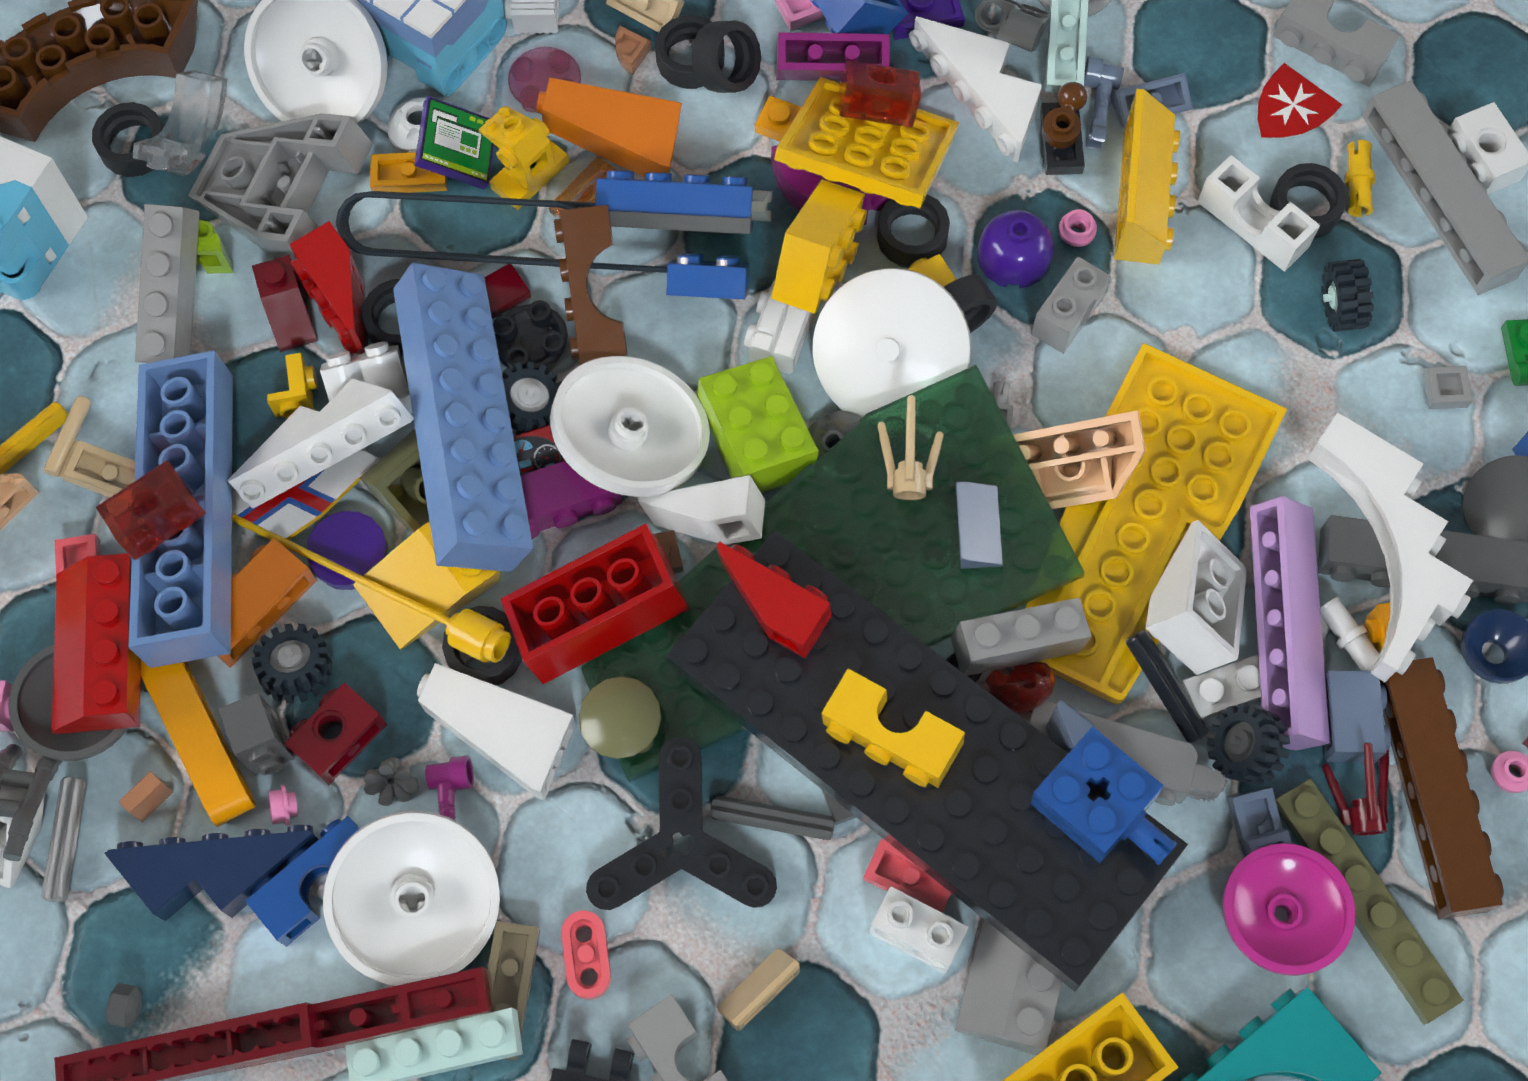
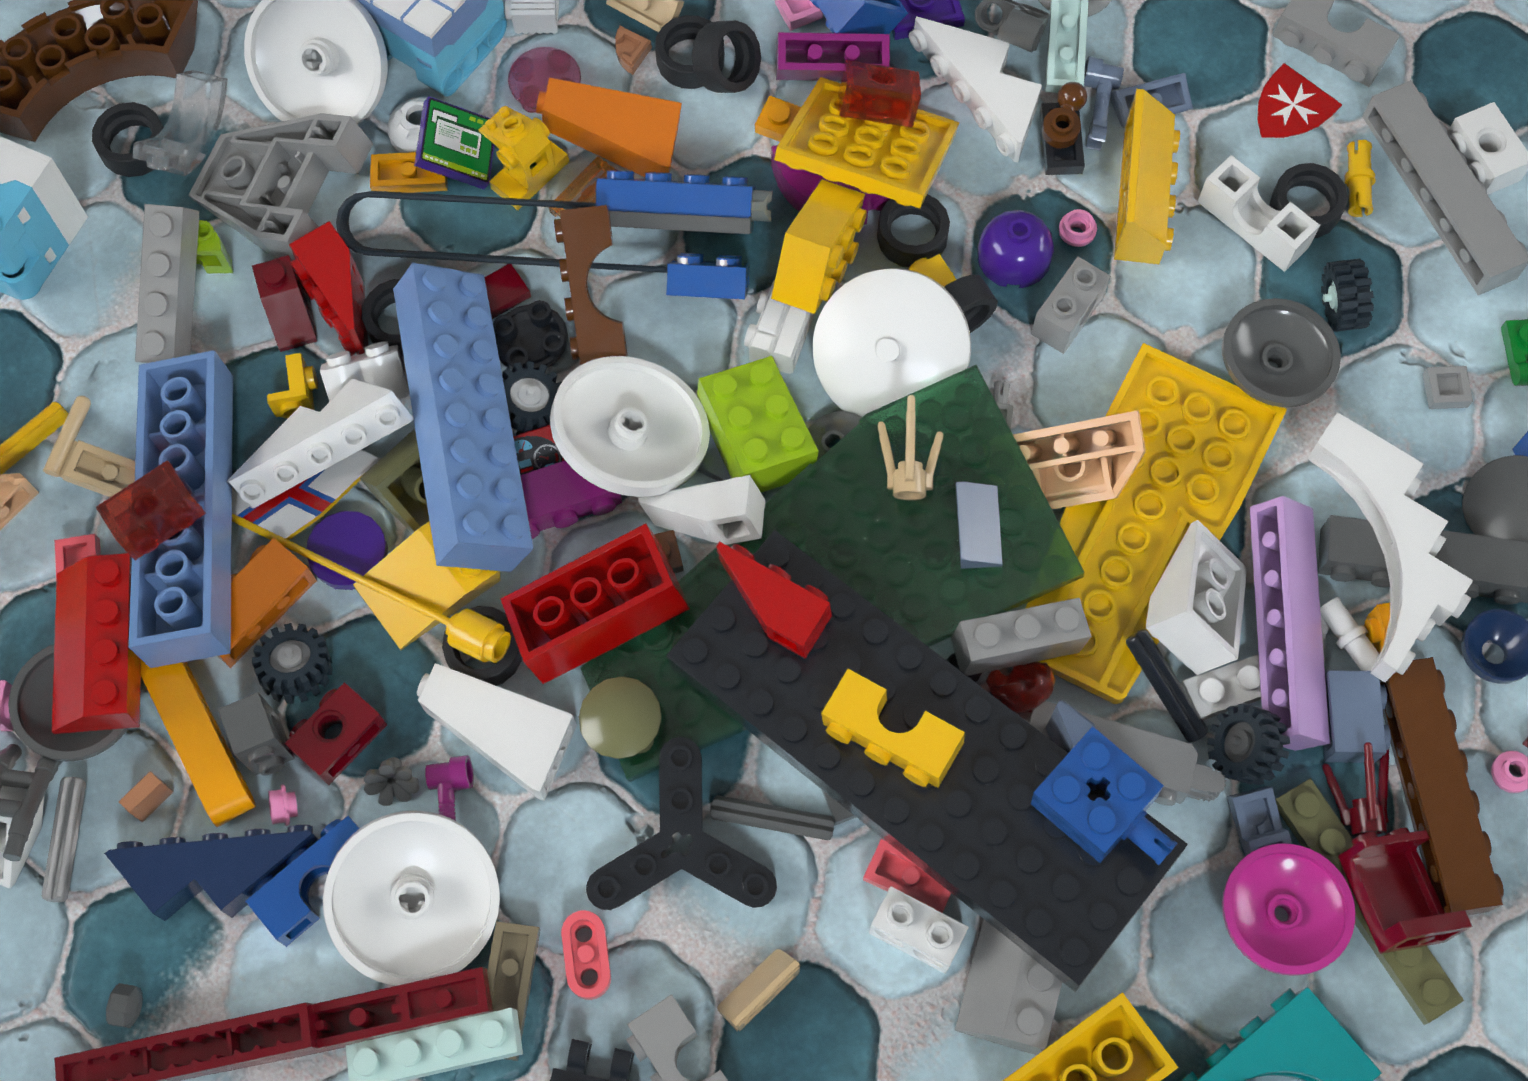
(1291, 338): none -> dark grey dish
(1398, 892): none -> dark red panel

